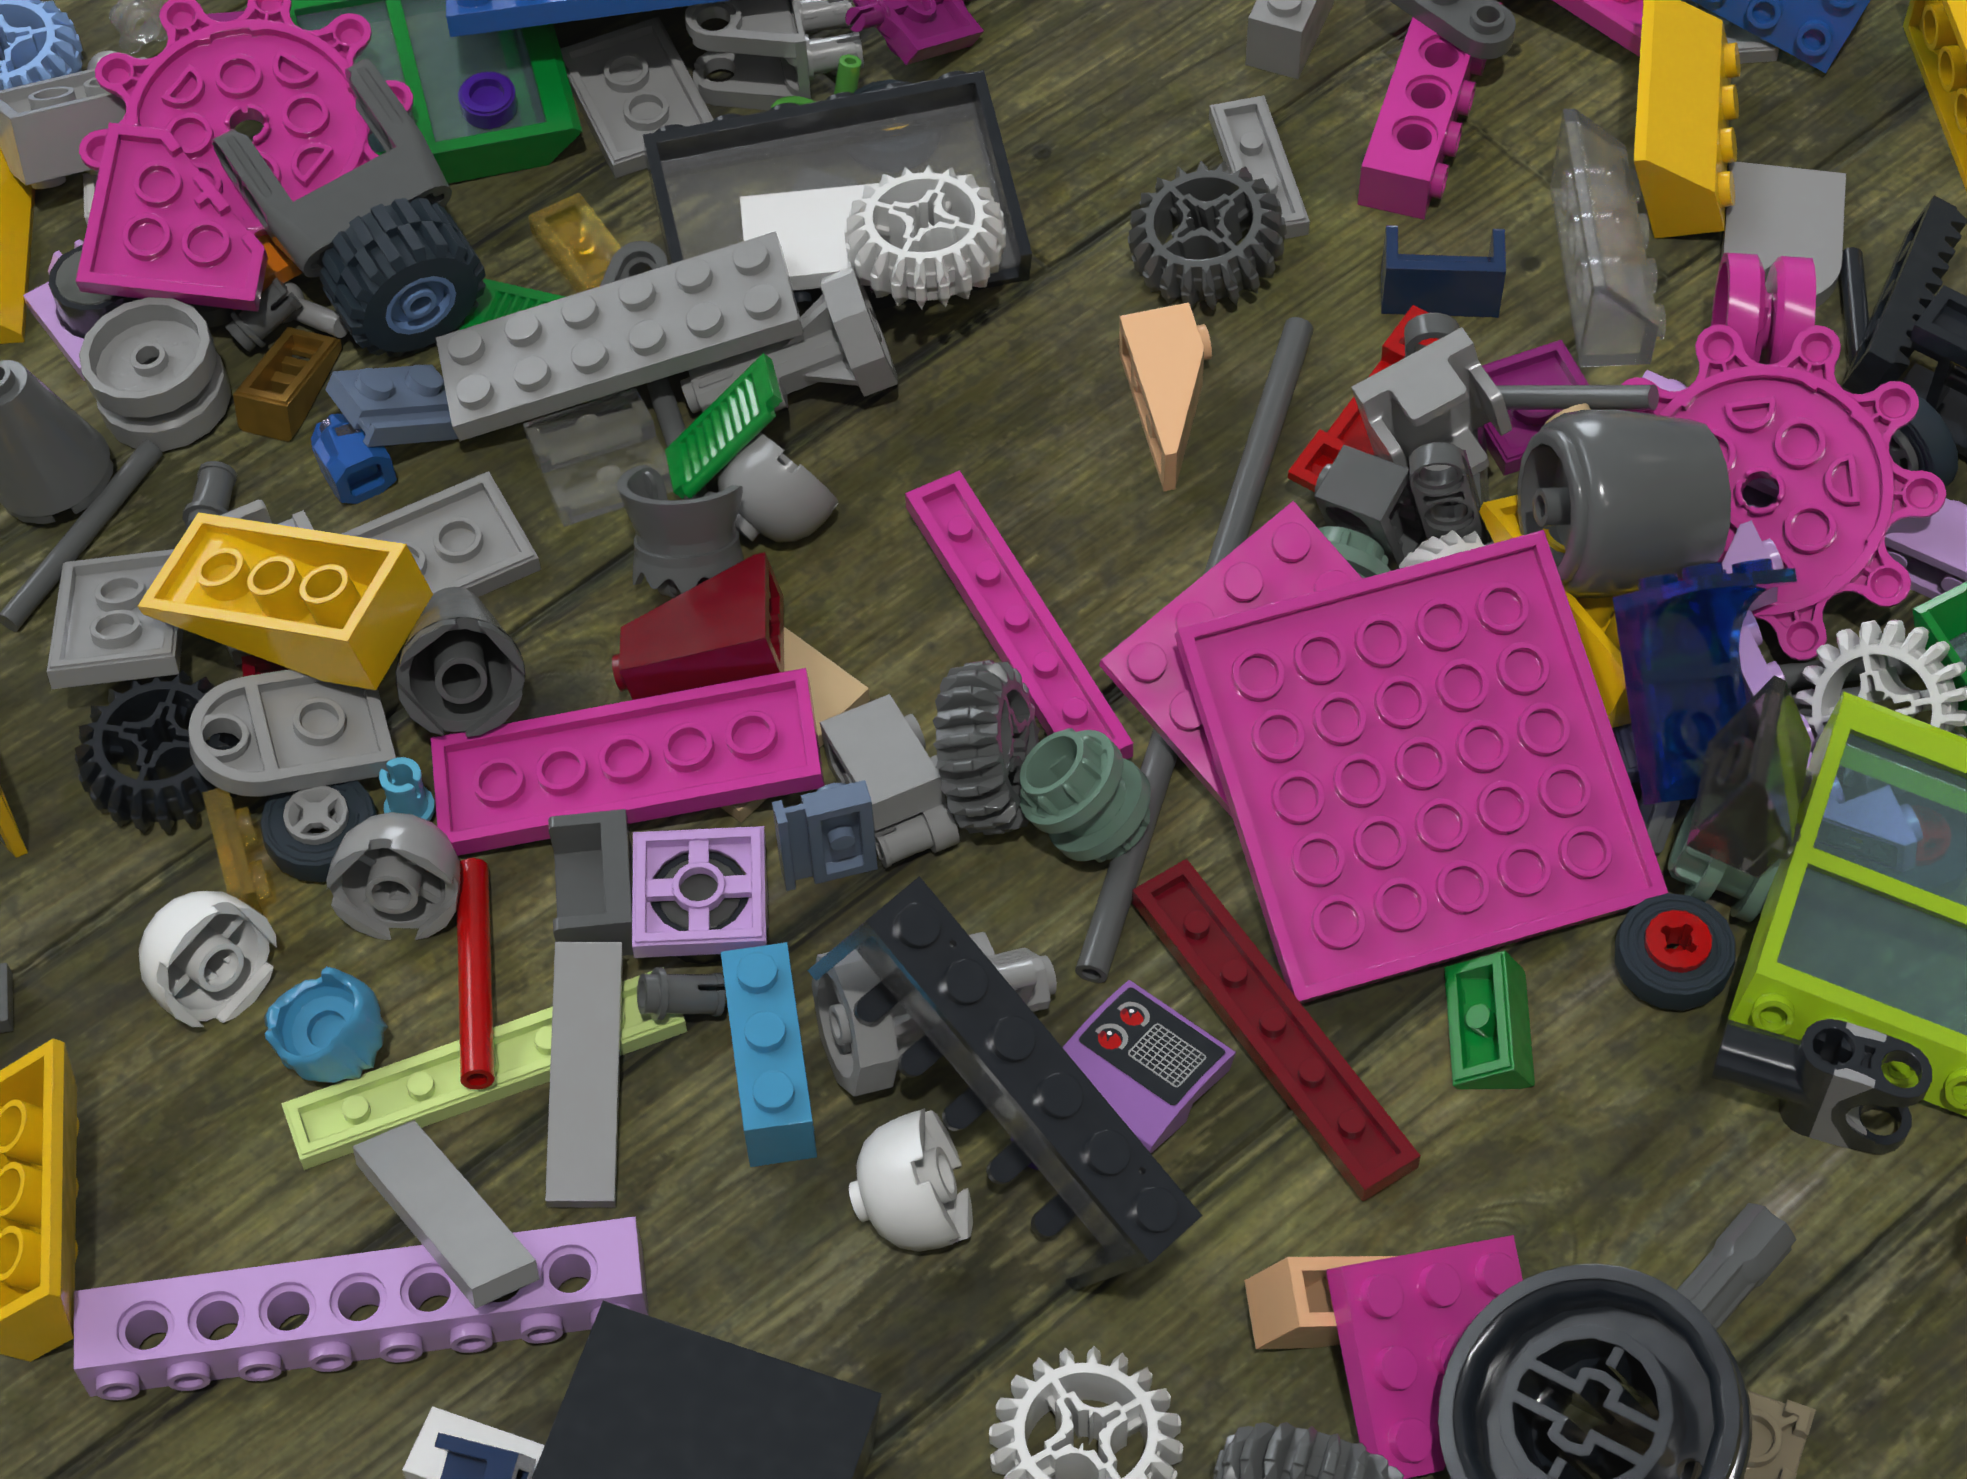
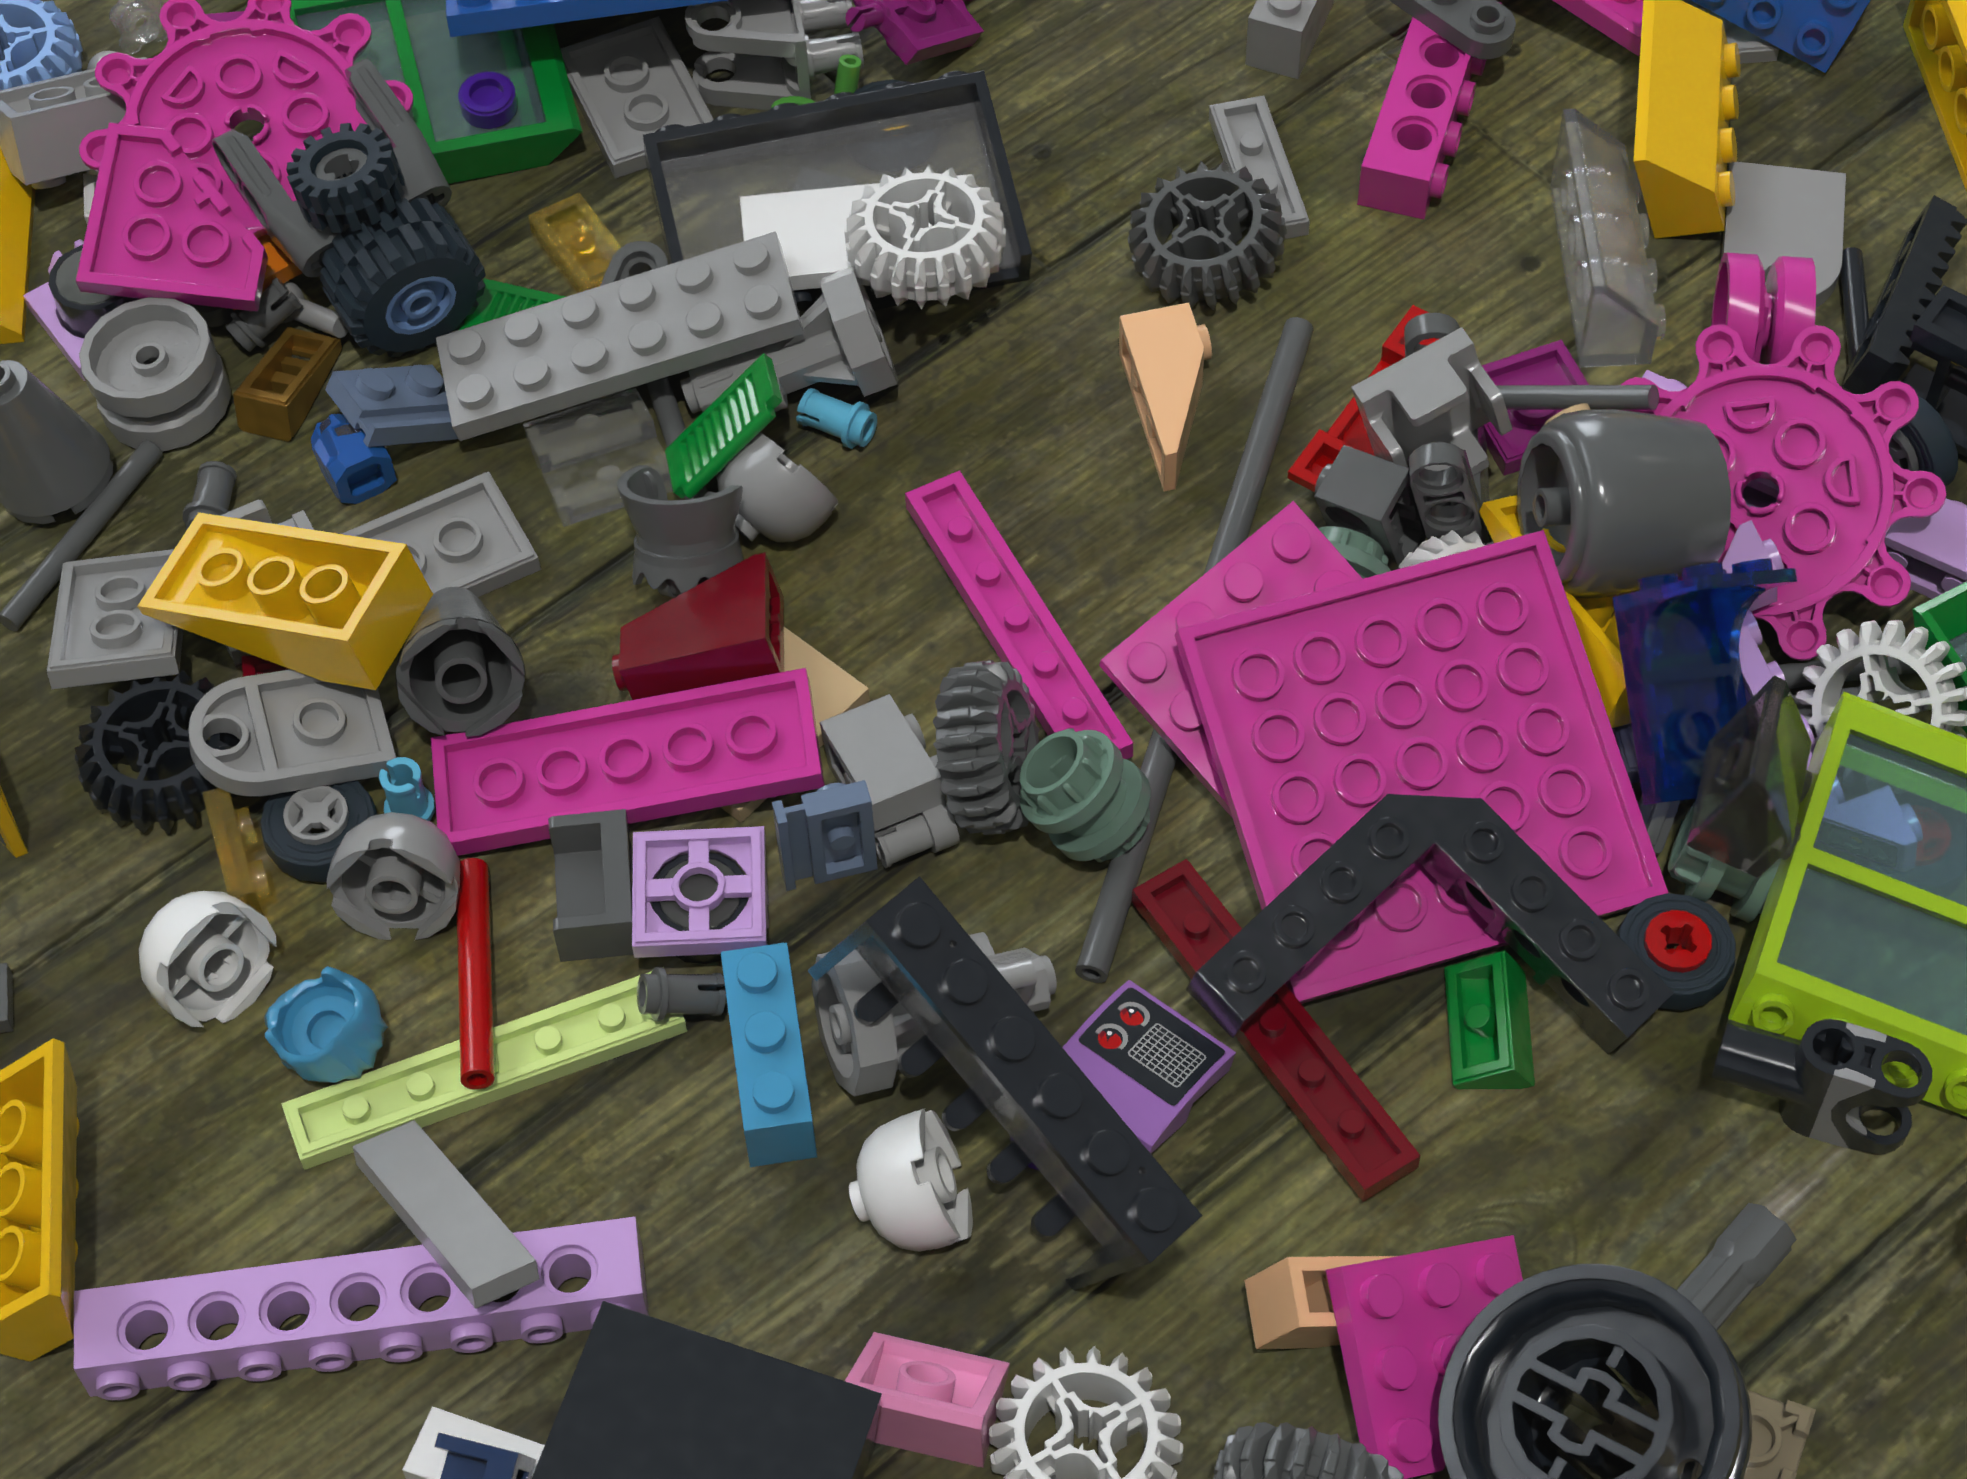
(345, 177): none -> black bush
(584, 1075): light grey tile -> none
(851, 423): none -> medium azure pin
(931, 1397): none -> bright pink slope
(1442, 282): dark blue panel -> none
(1487, 865): none -> black brick

